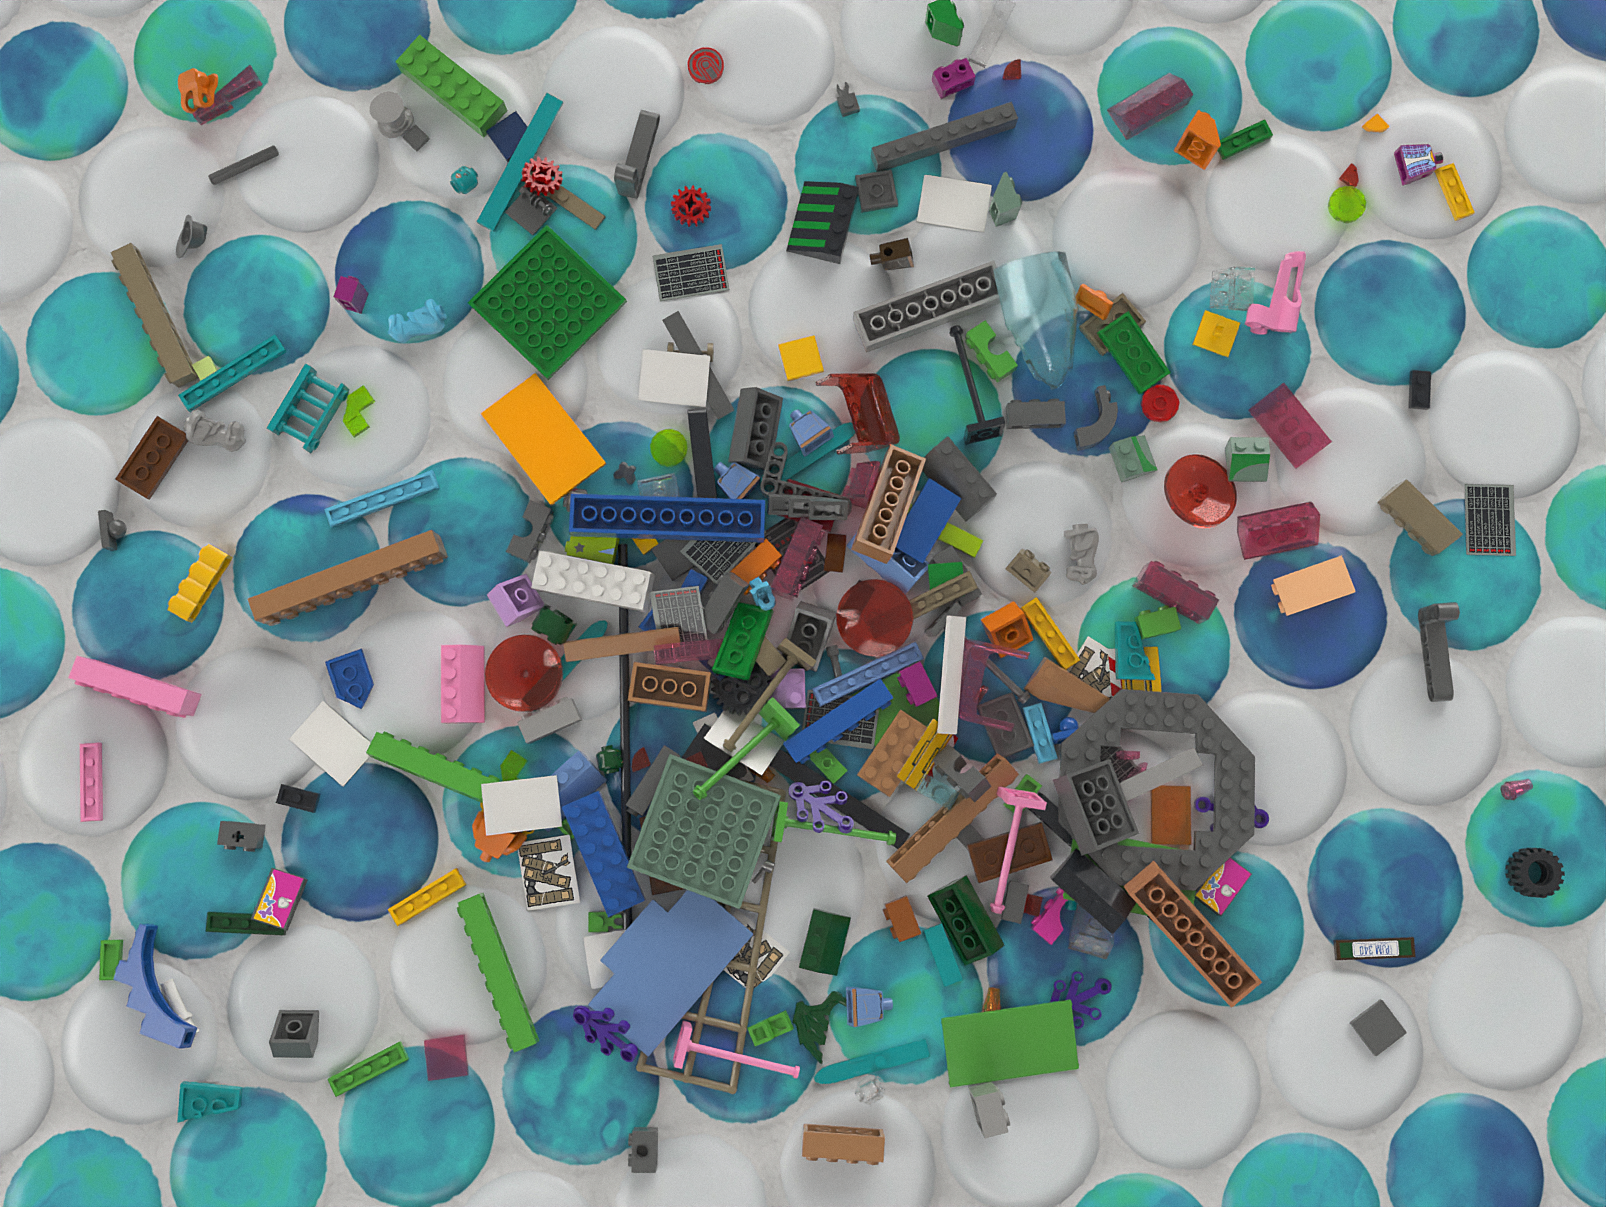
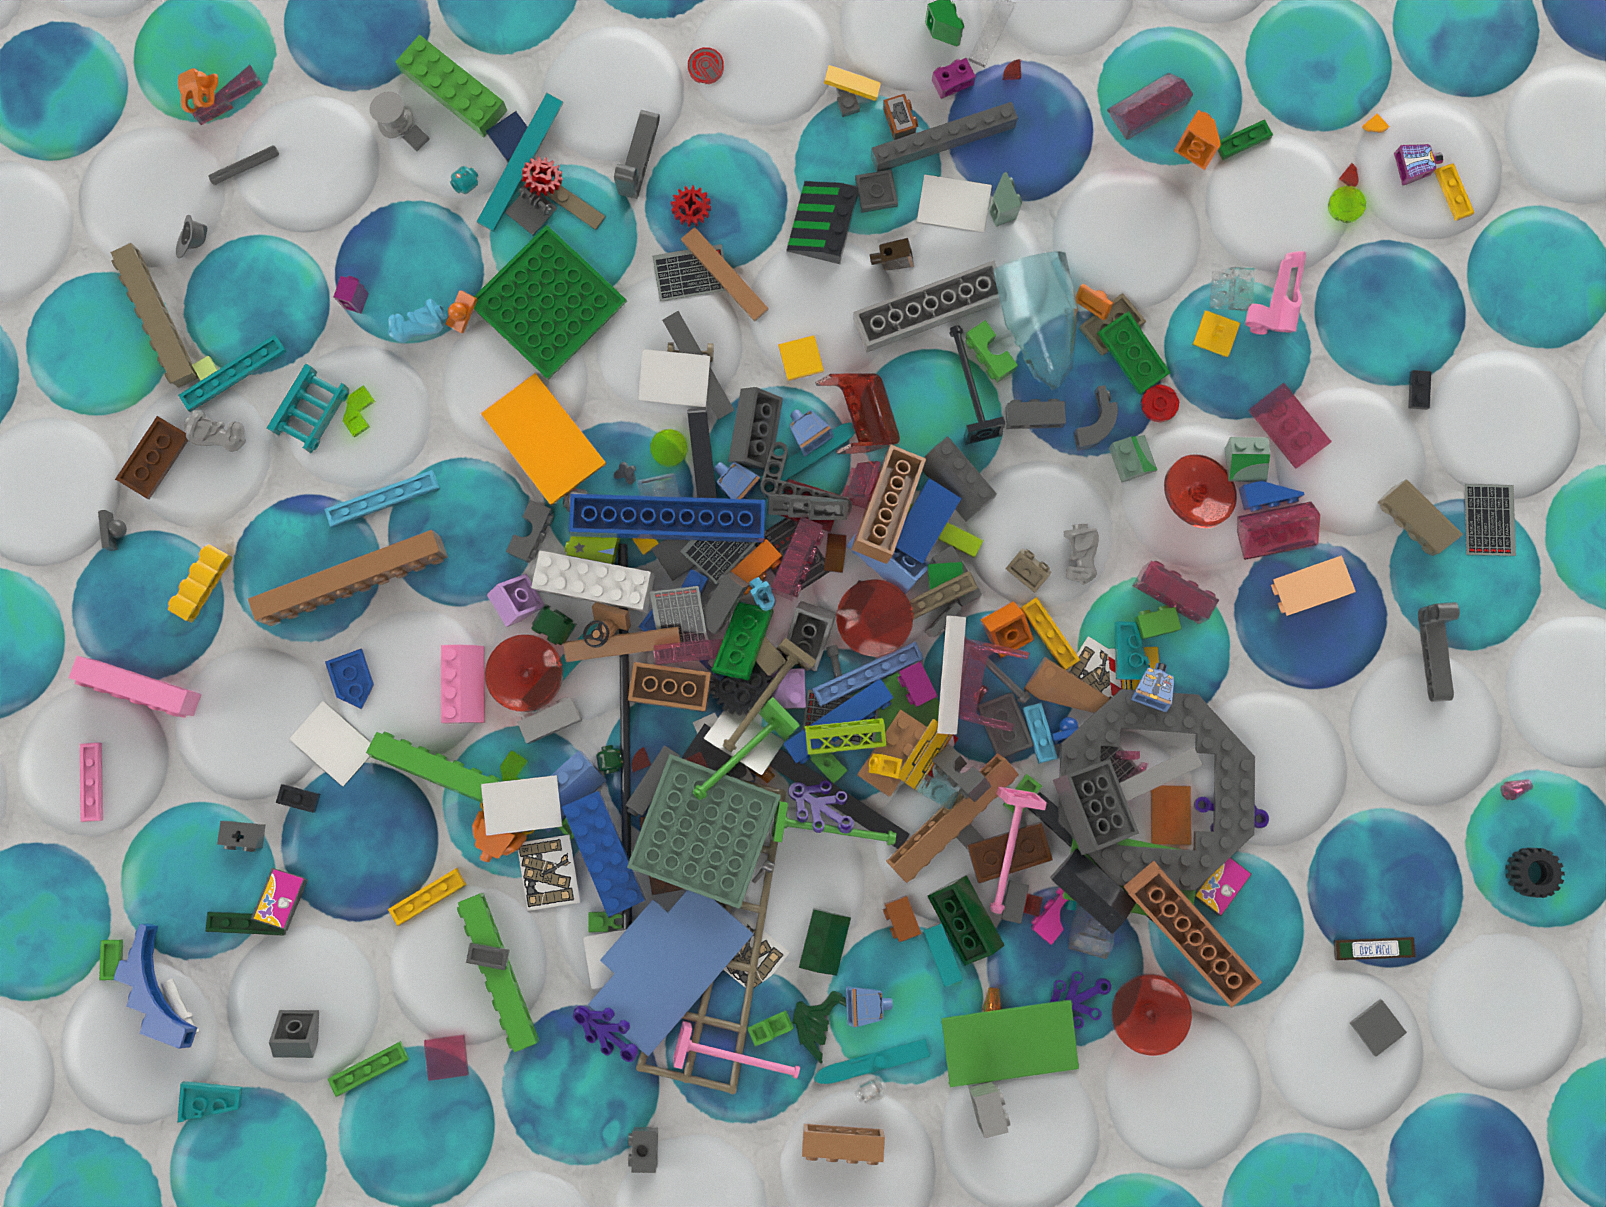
(461, 311): none -> orange tile
(487, 956): none -> dark grey tile
(609, 621): none -> medium nougat piece
(724, 274): none -> medium nougat tile
(845, 728): none -> lime fence
(852, 82): none -> yellow tile
(885, 765): none -> yellow bracket
(899, 116): none -> brick
(1155, 688): none -> medium blue torso
(1165, 1025): none -> clear red dish
(1264, 493): none -> blue slope

